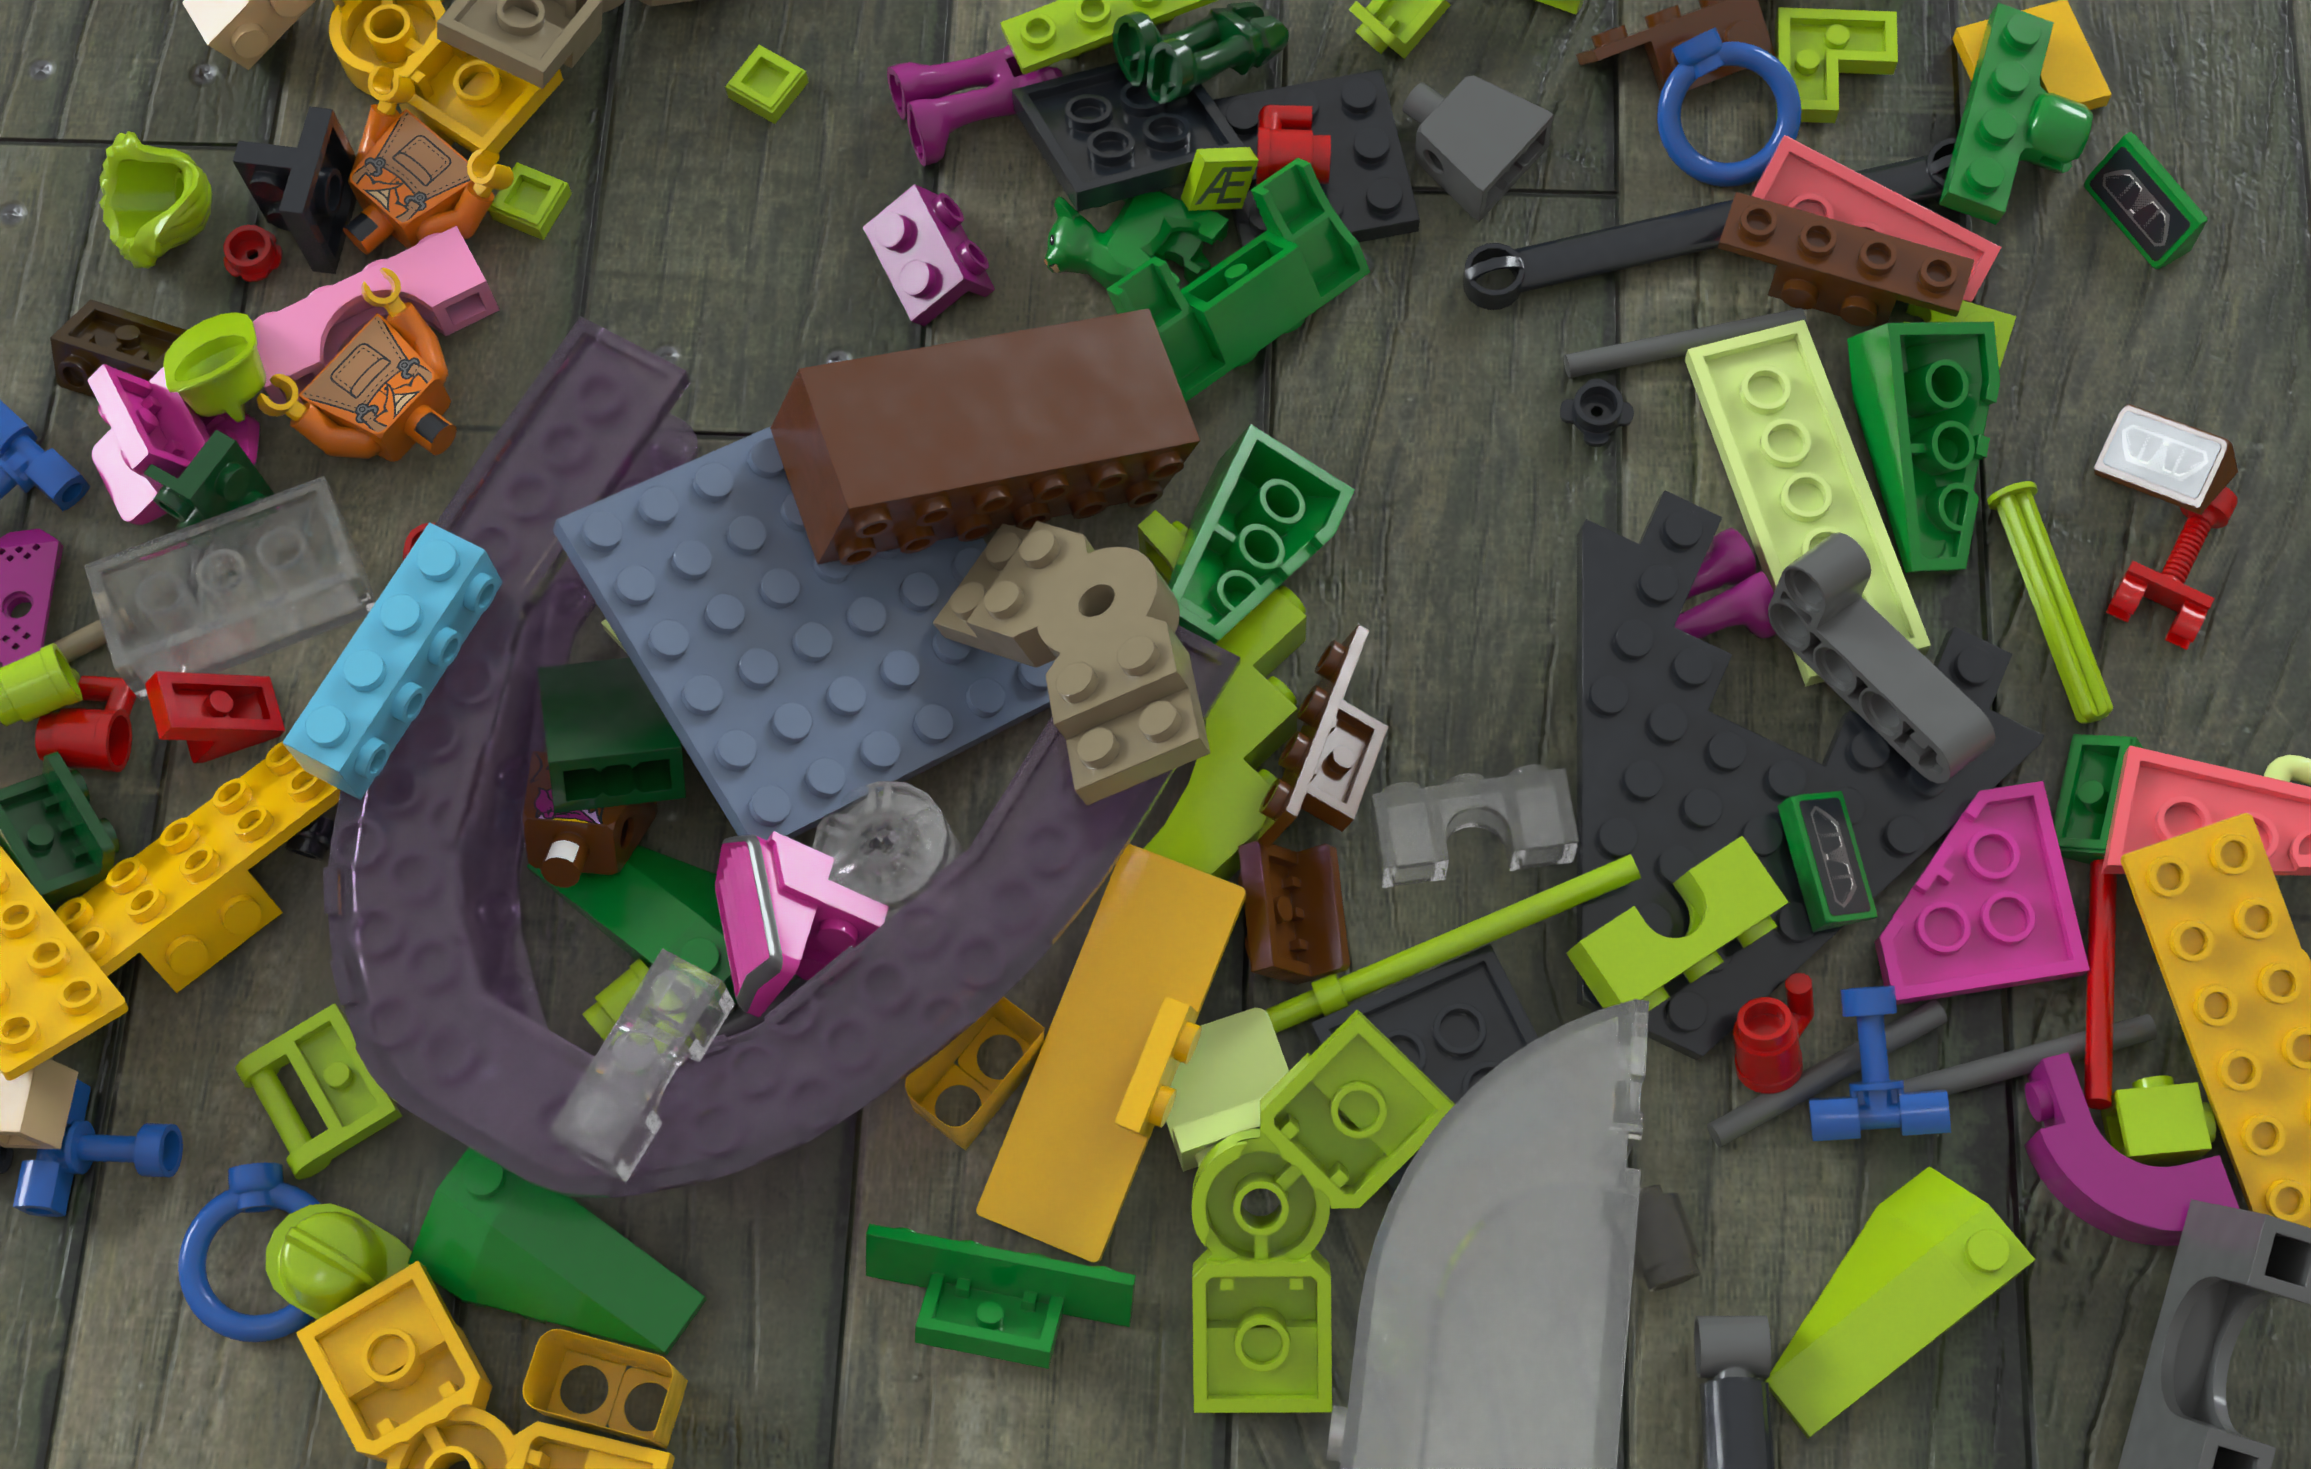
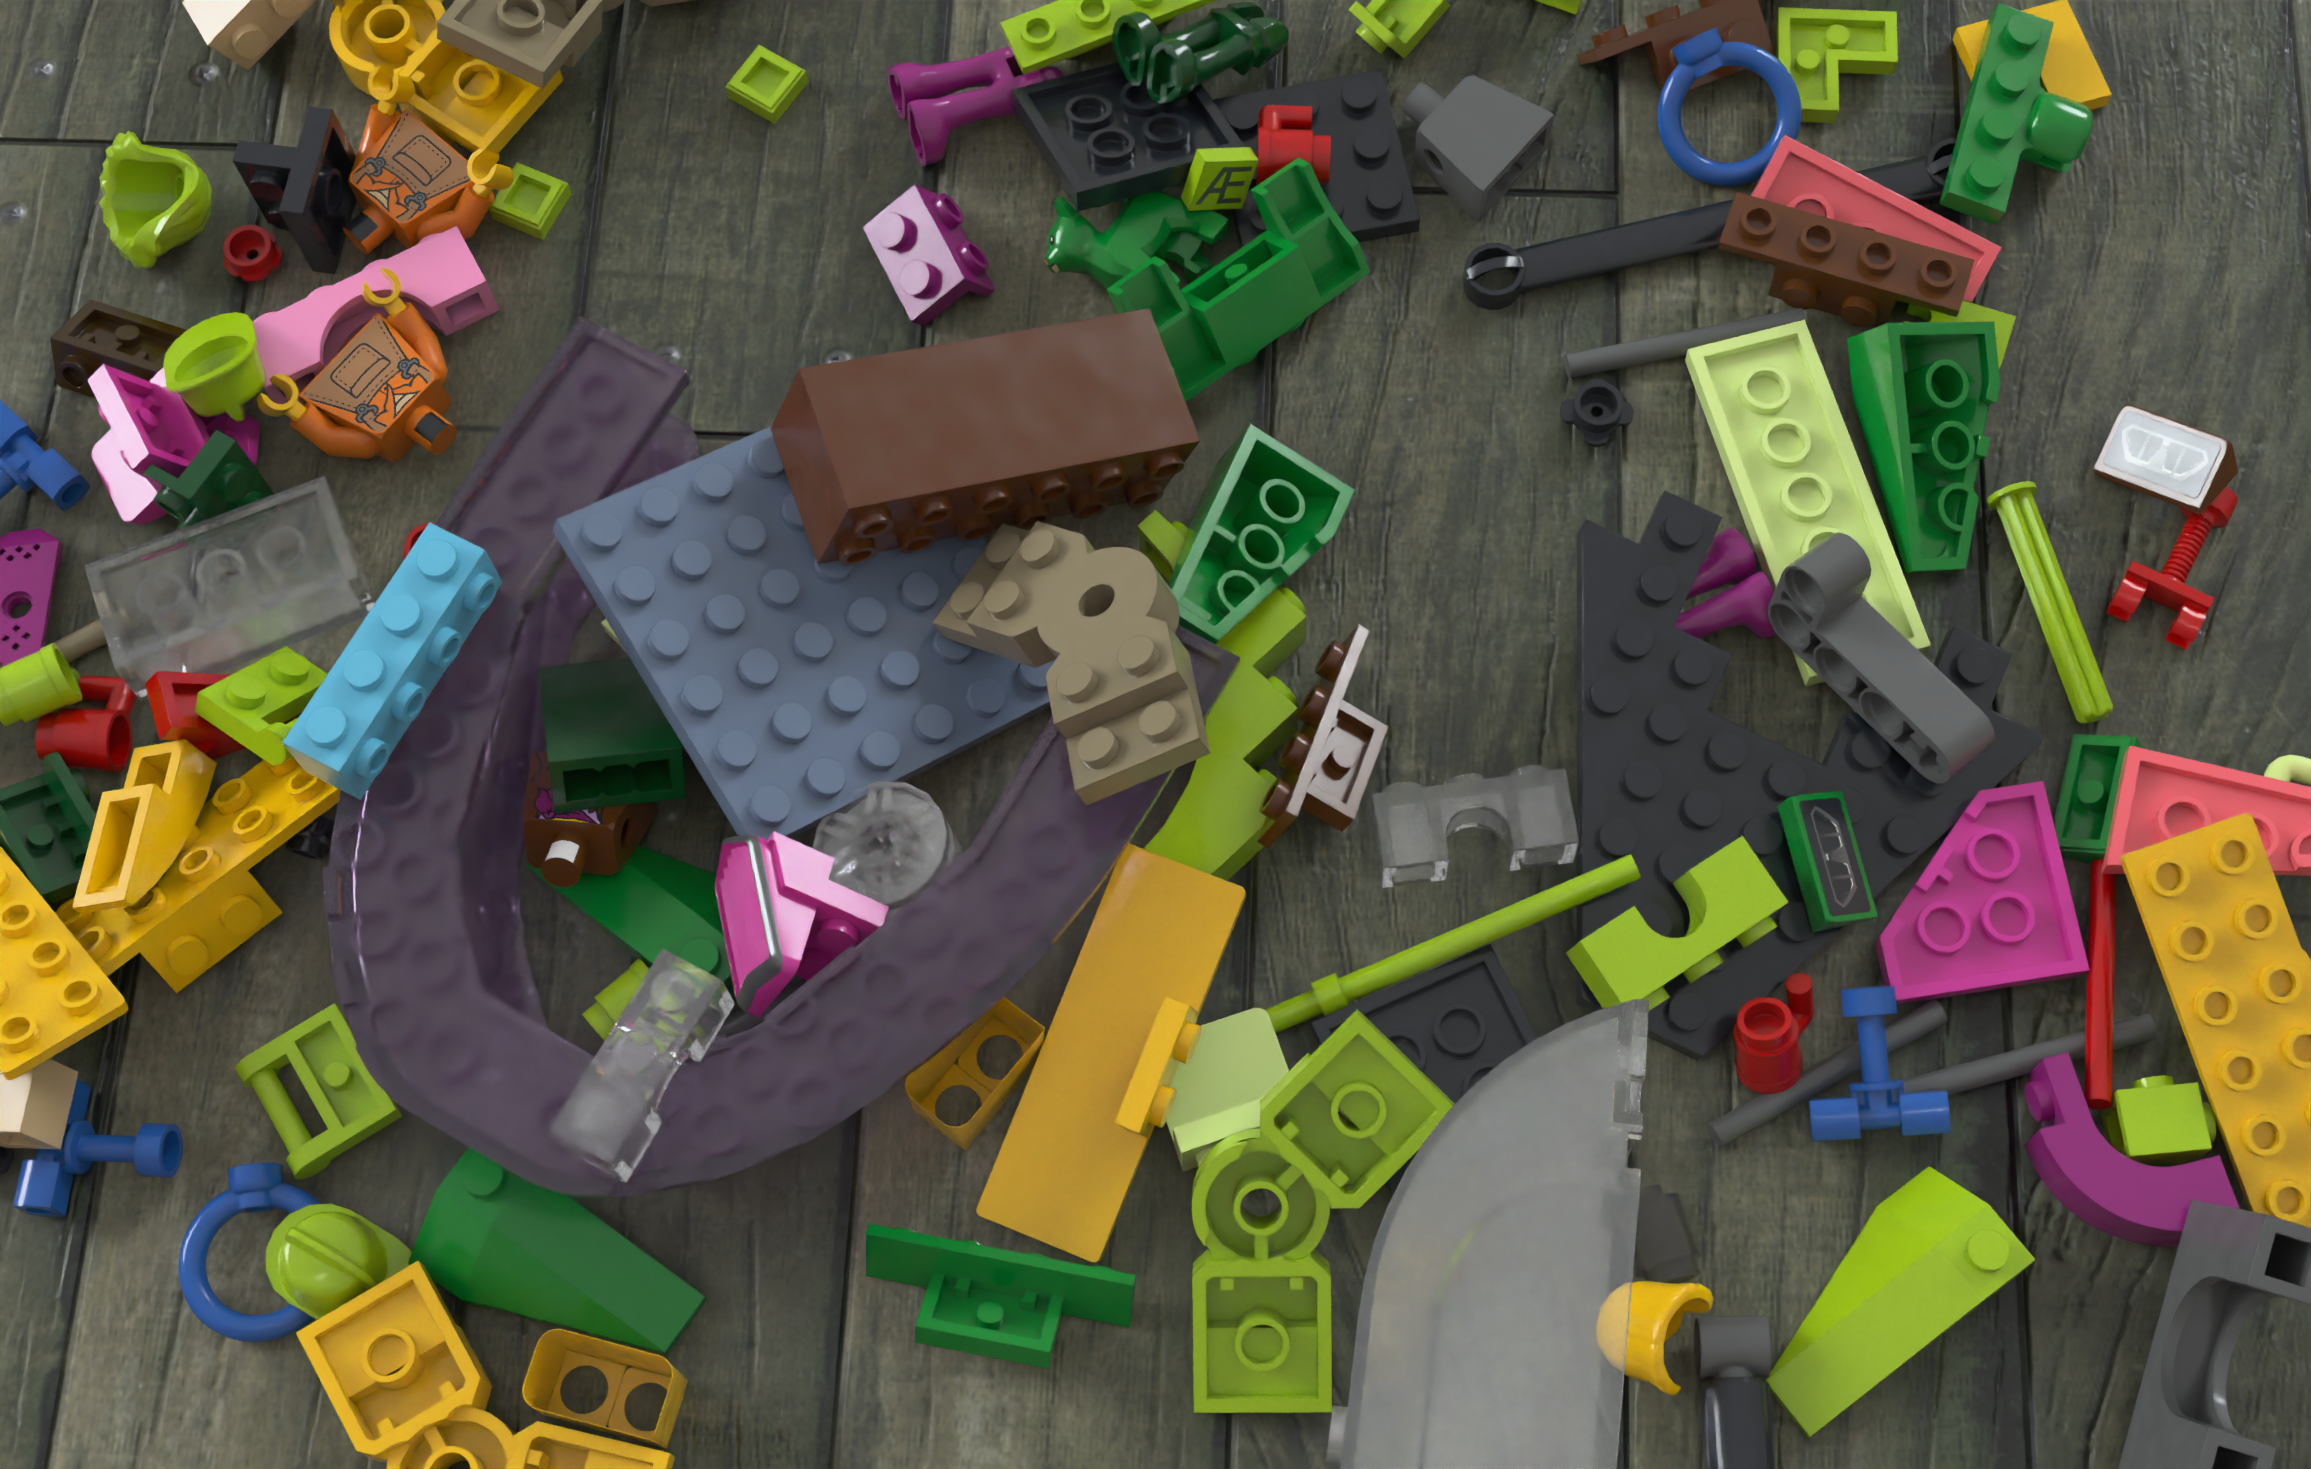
(143, 824): none -> yellow slope
(259, 701): none -> lime plate
(1293, 912): reddish brown bracket -> none
(1653, 1319): none -> yellow hair
(2145, 202): slope -> none

